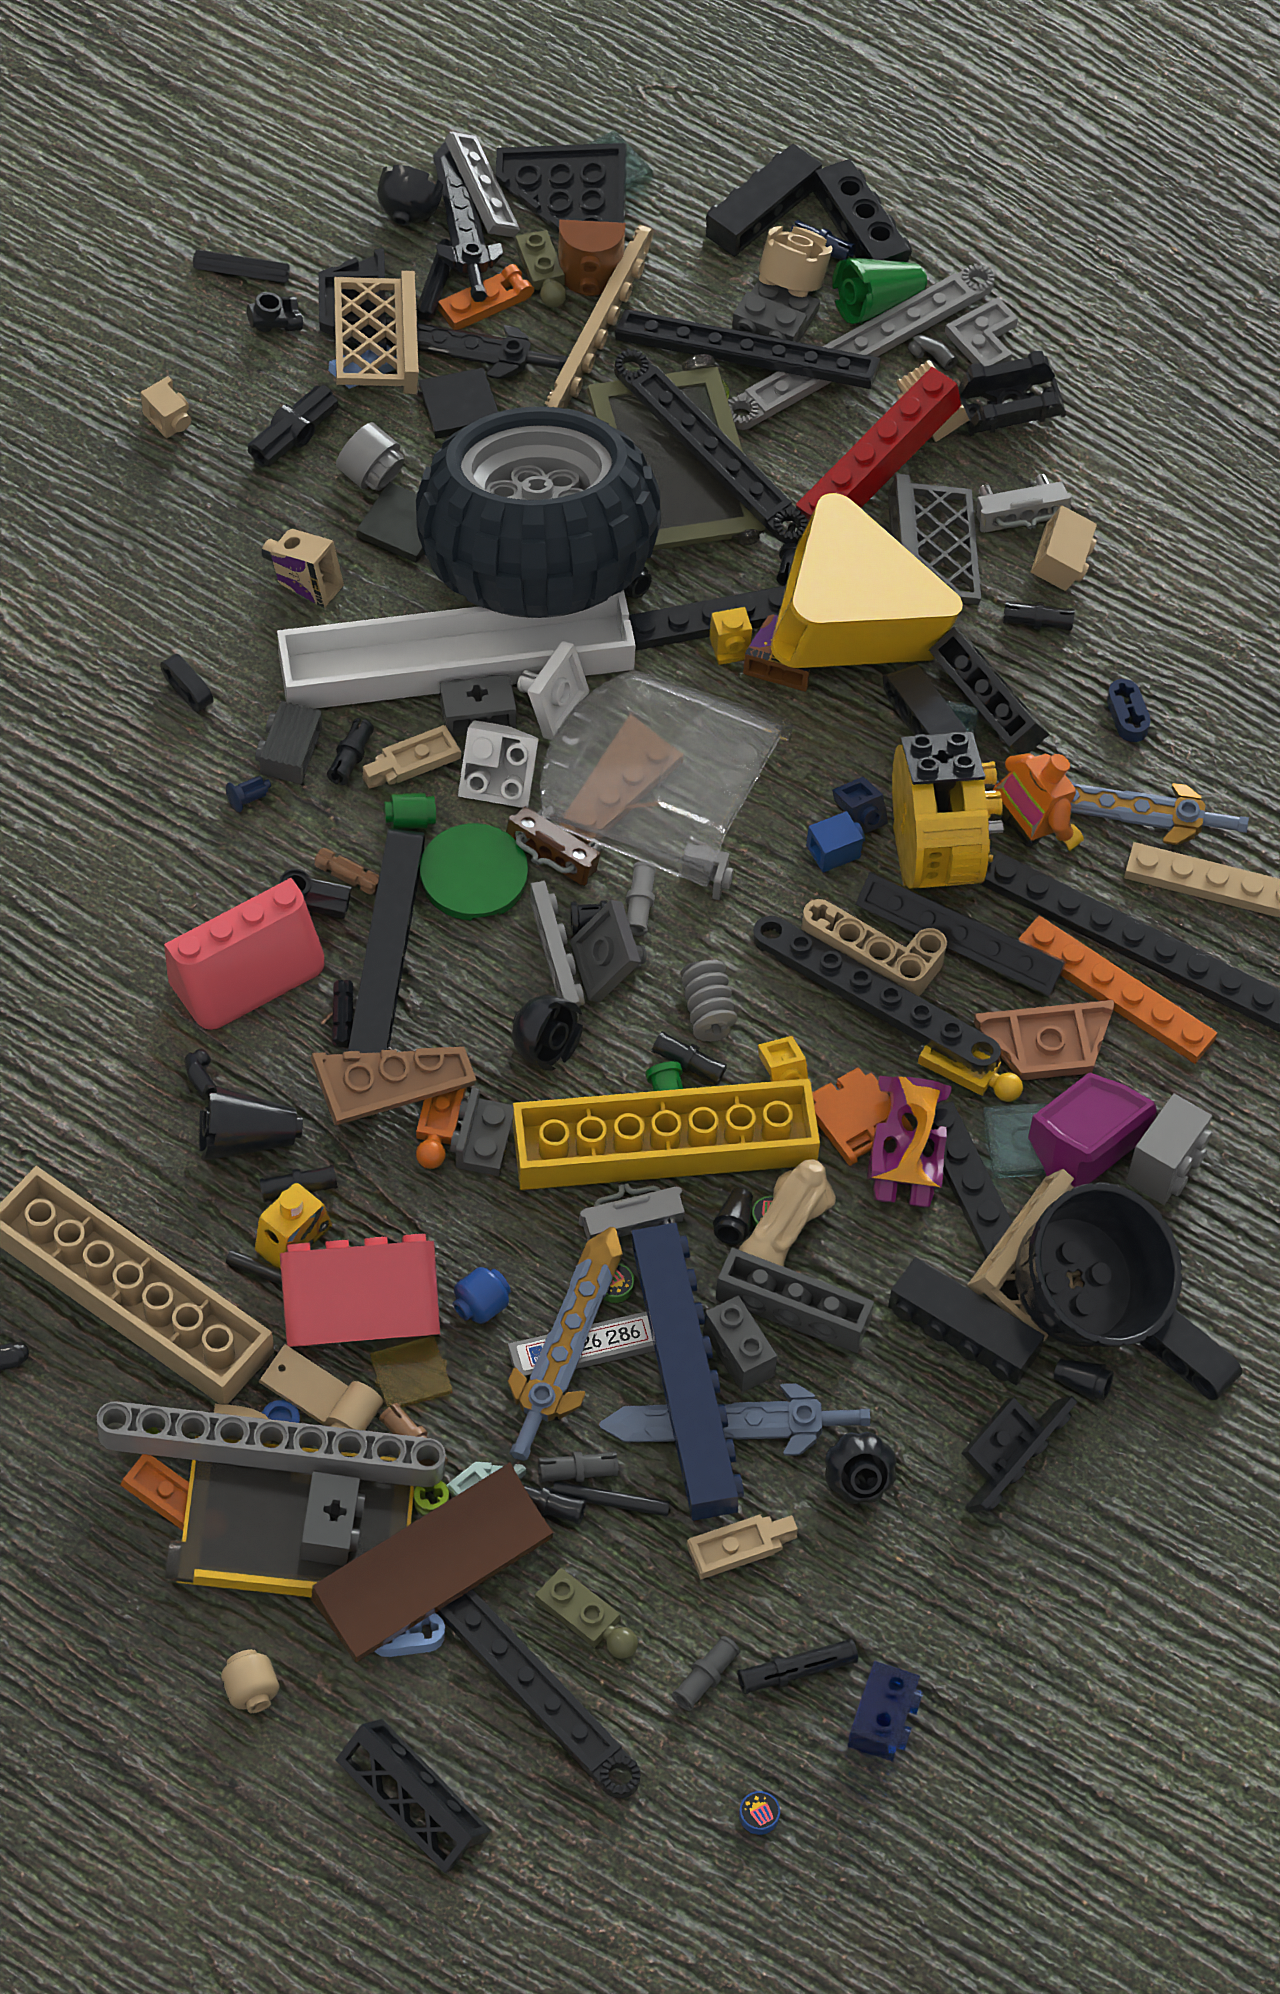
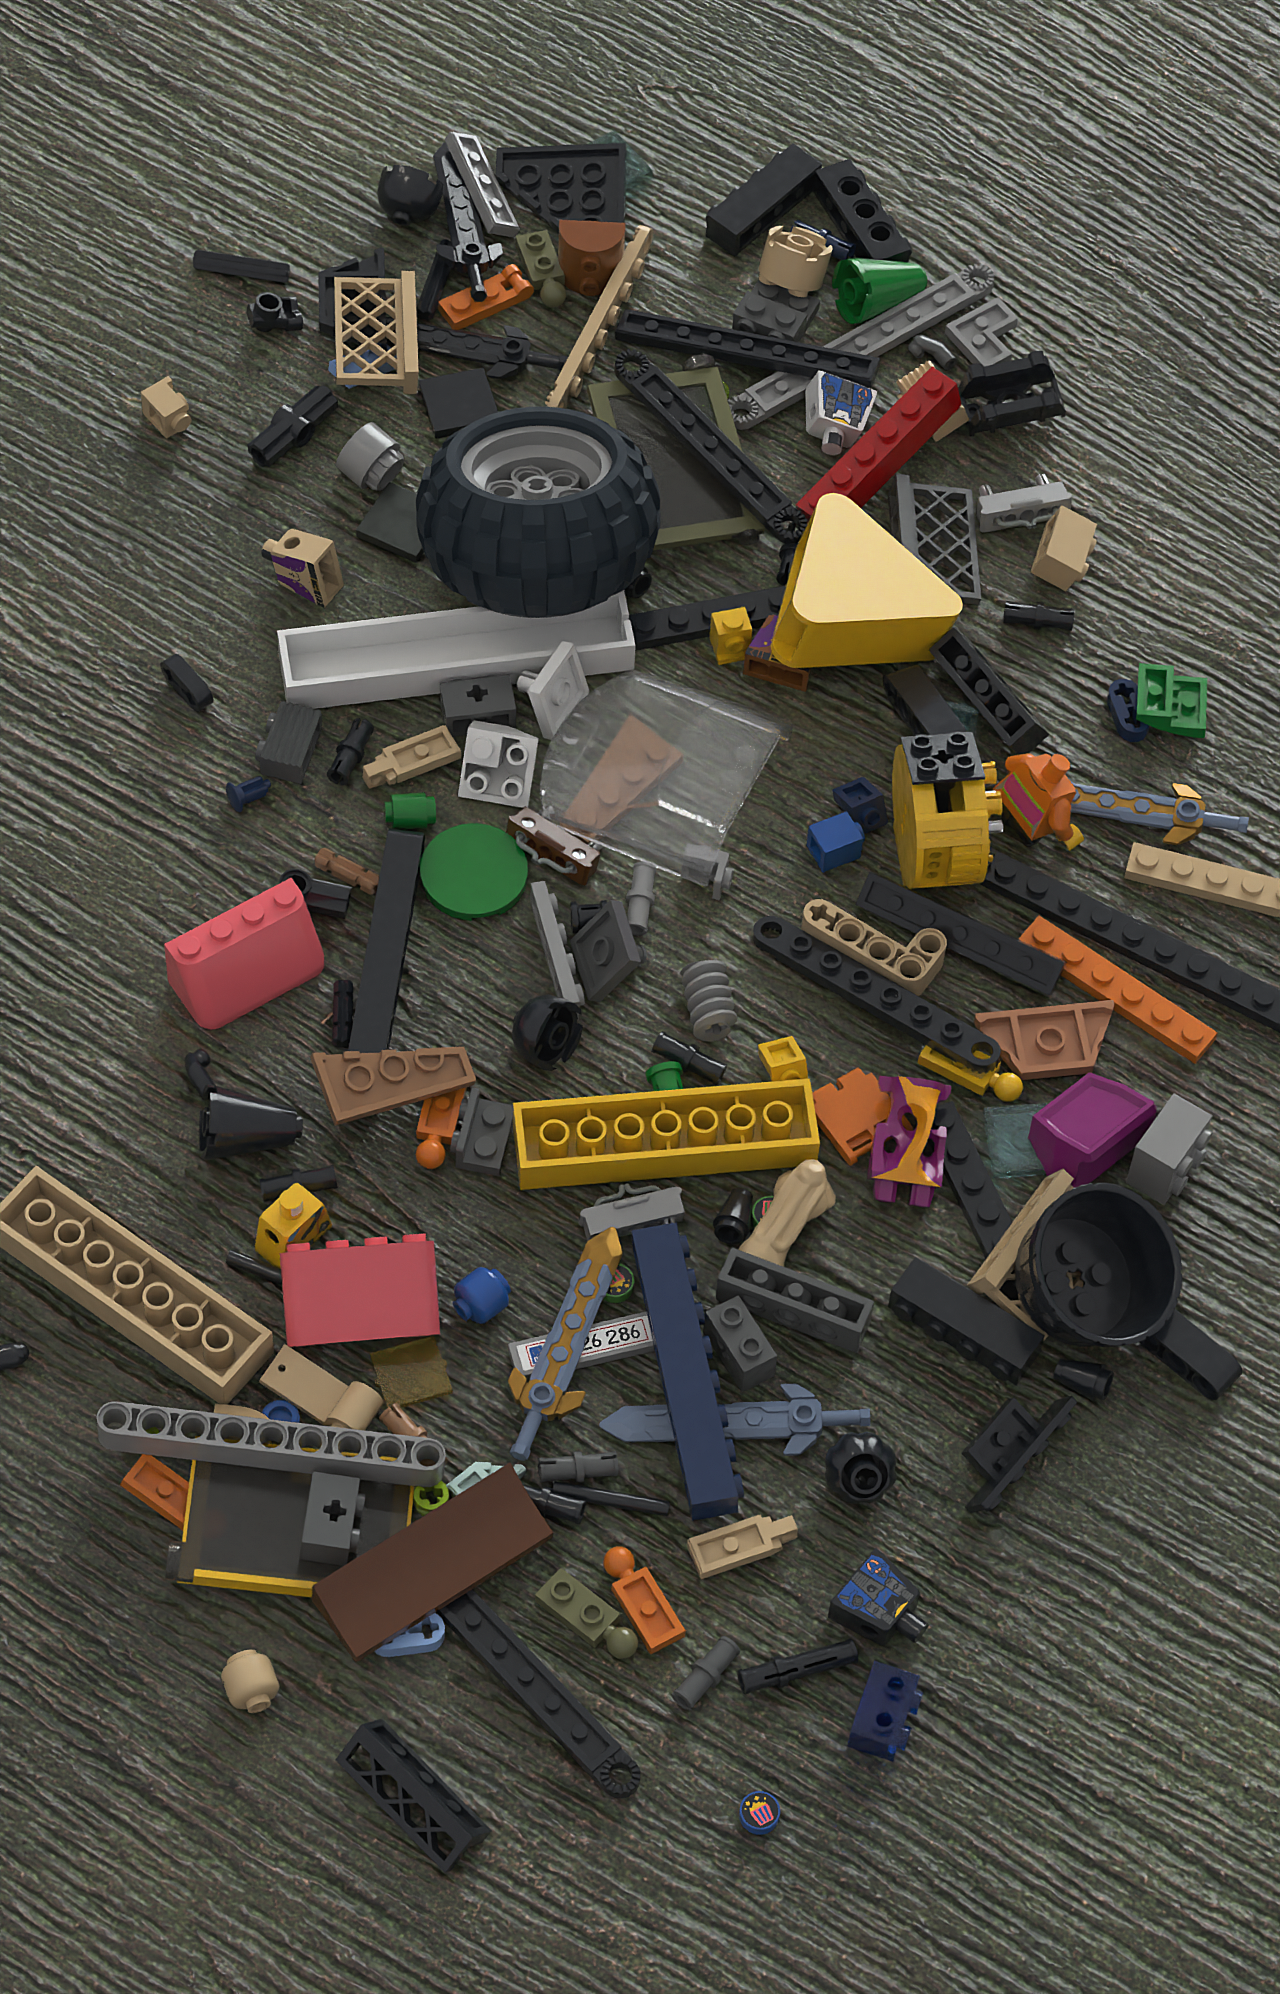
(642, 1601): none -> orange plate
(836, 410): none -> torso
(878, 1602): none -> torso
(1171, 701): none -> green slope

